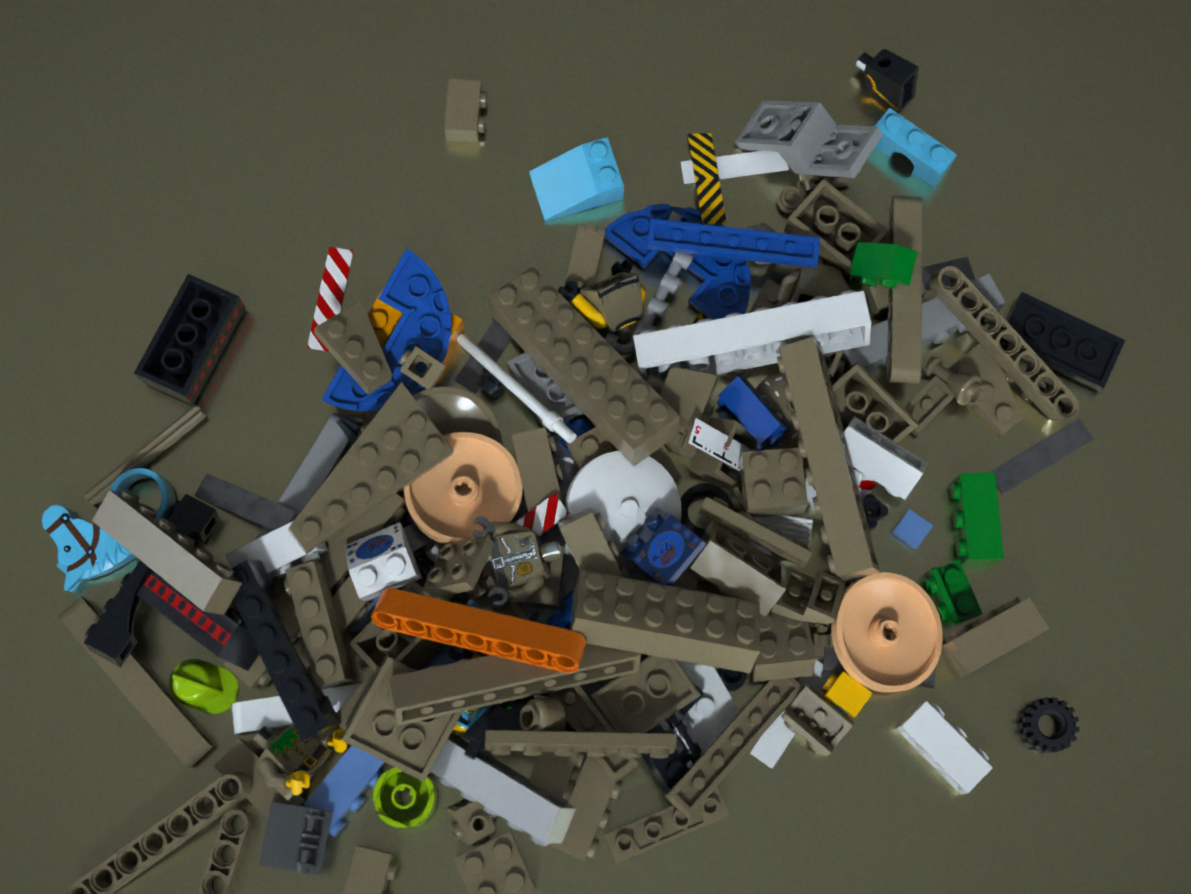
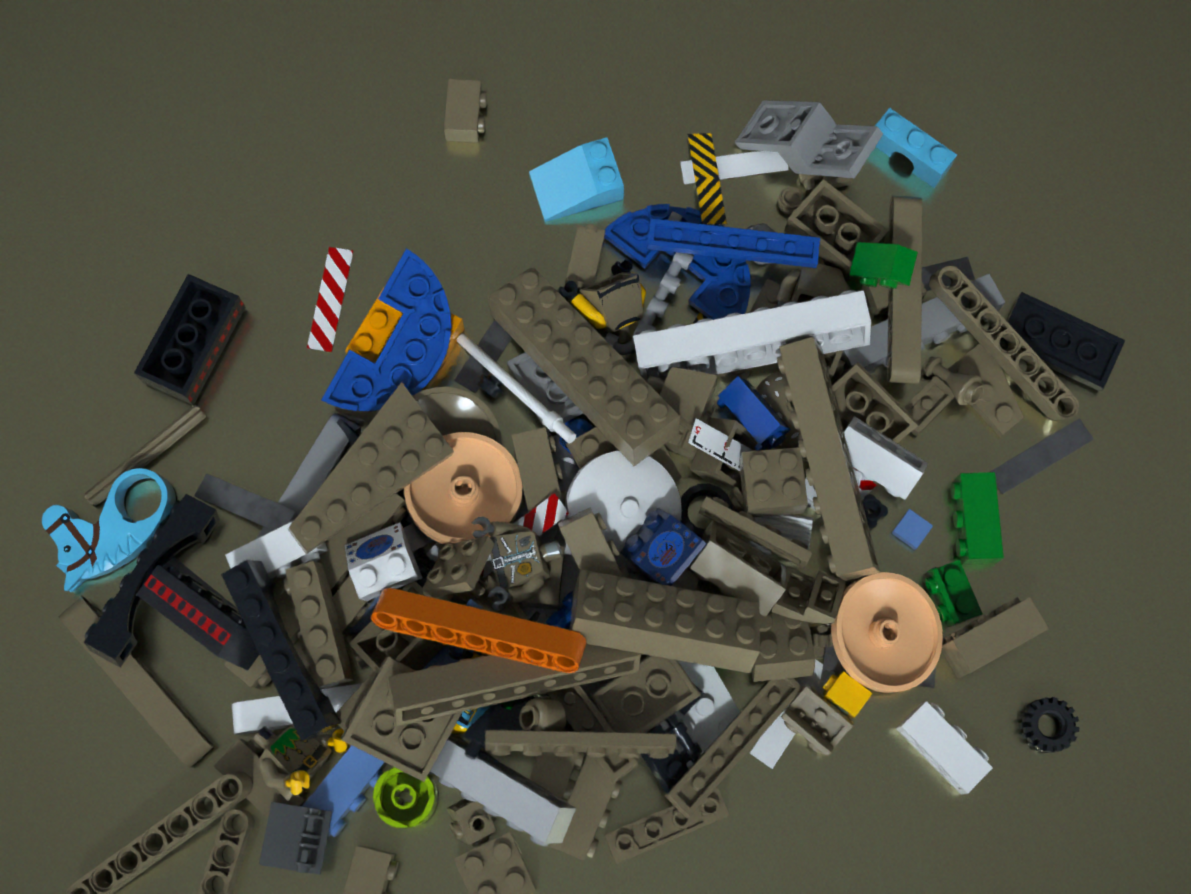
(167, 551): dark tan brick -> none
(203, 686): lime piece -> none
(356, 347): dark tan wing -> none
(432, 373): dark tan brick -> none
(732, 679): black plate -> none
(889, 78): black torso -> none

